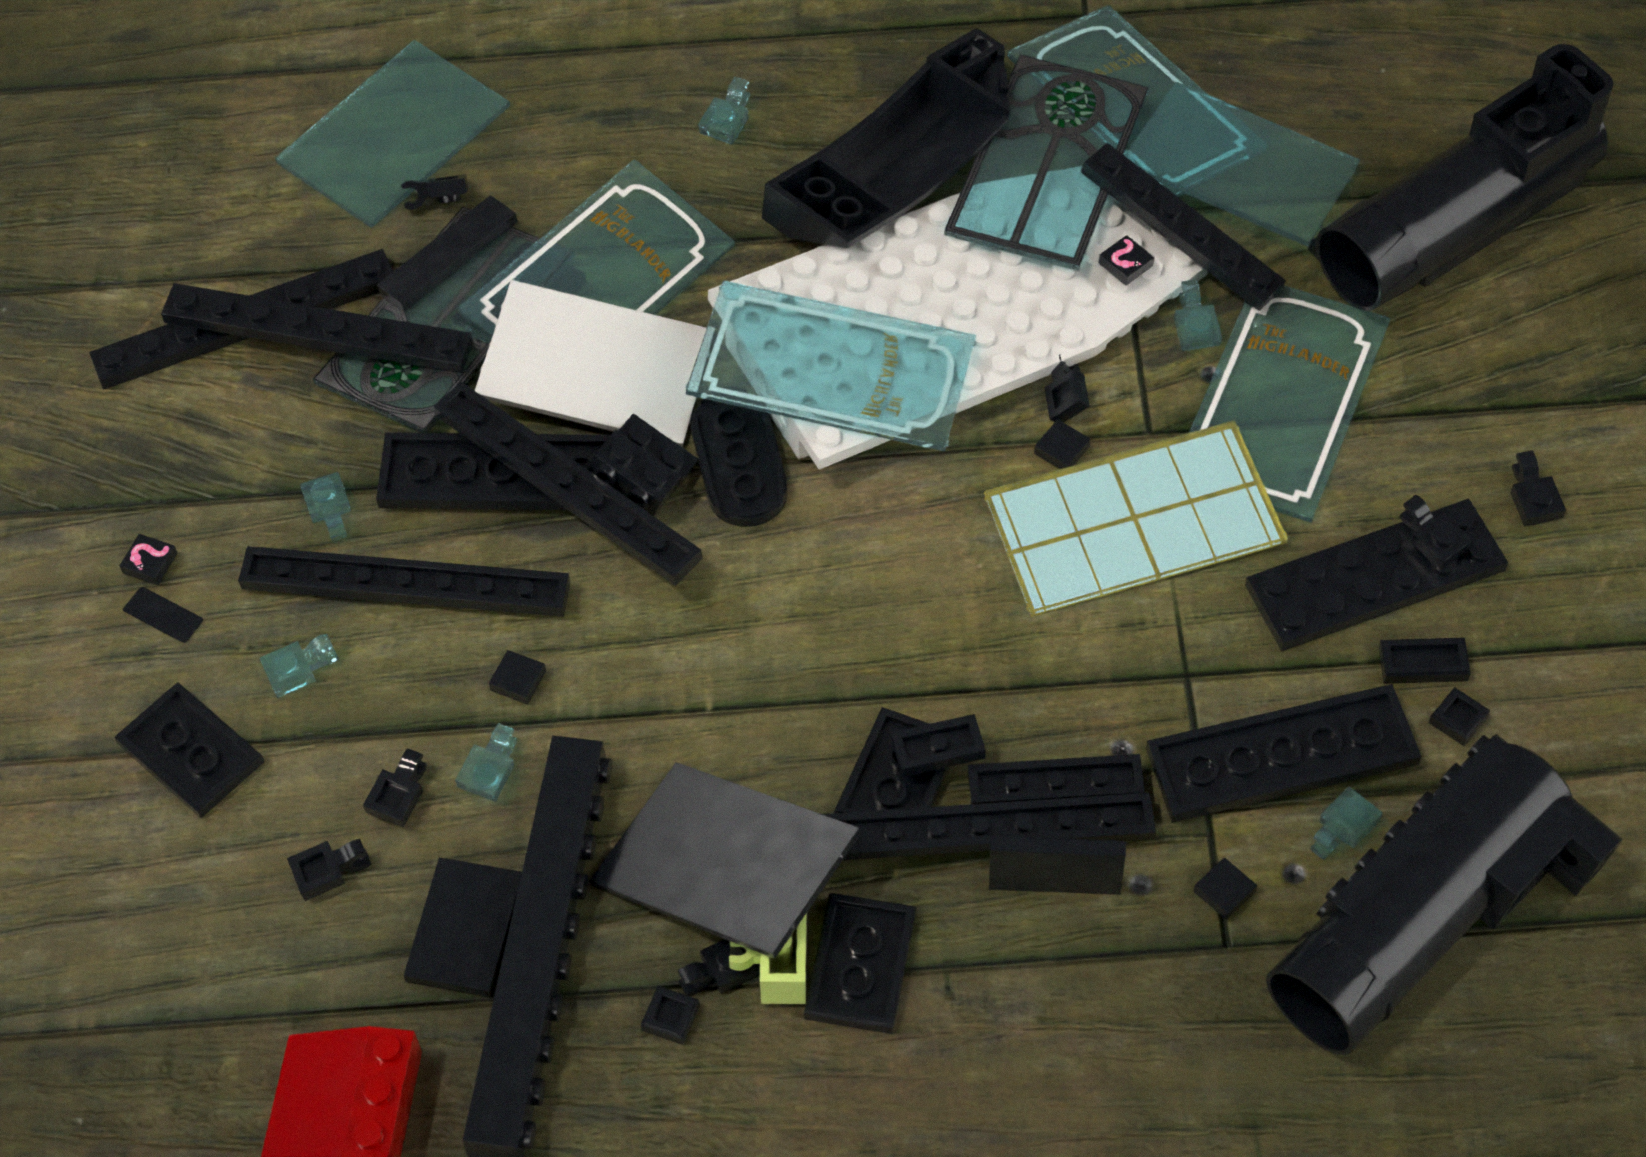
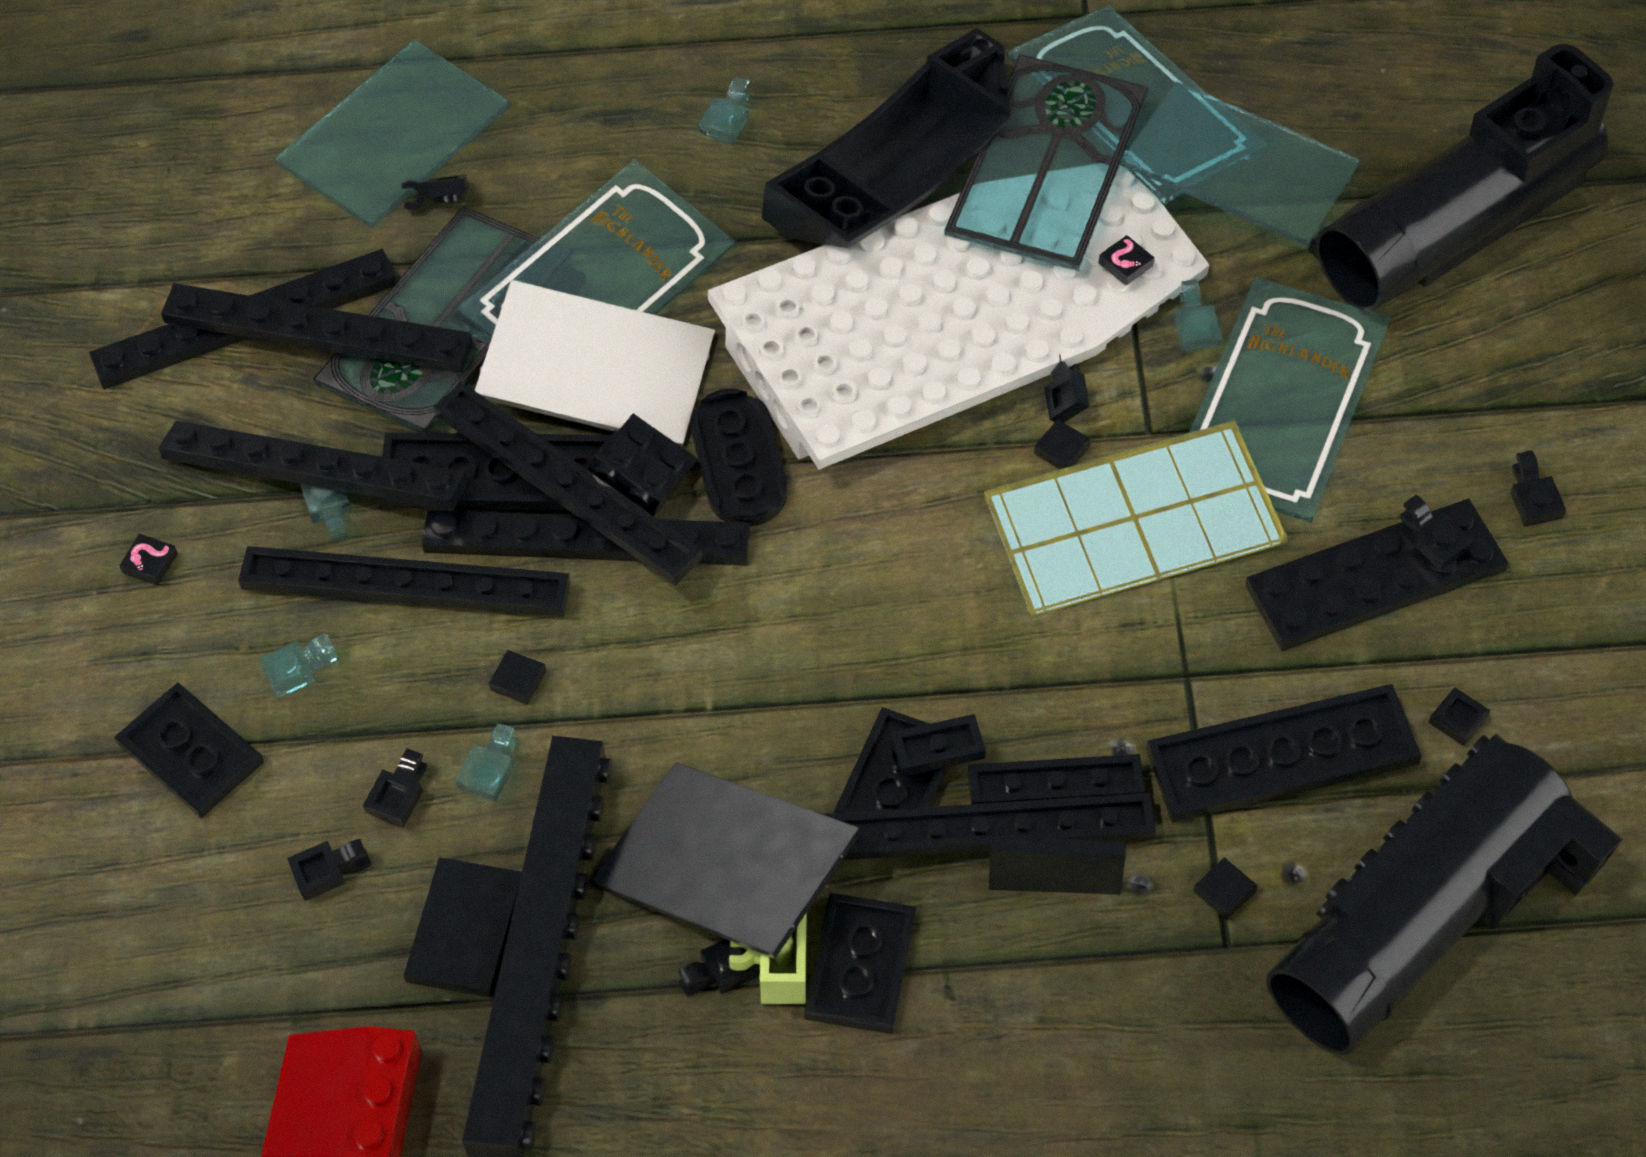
(163, 614): black sticker -> none
(314, 465): none -> black plate
(447, 253): black tile -> none
(567, 537): none -> black plate
(670, 1015): black tile -> none
(832, 365): clear light blue piece -> none
(1183, 226): black plate -> none
(1346, 820): clear light blue plate -> none
(1424, 660): black tile -> none

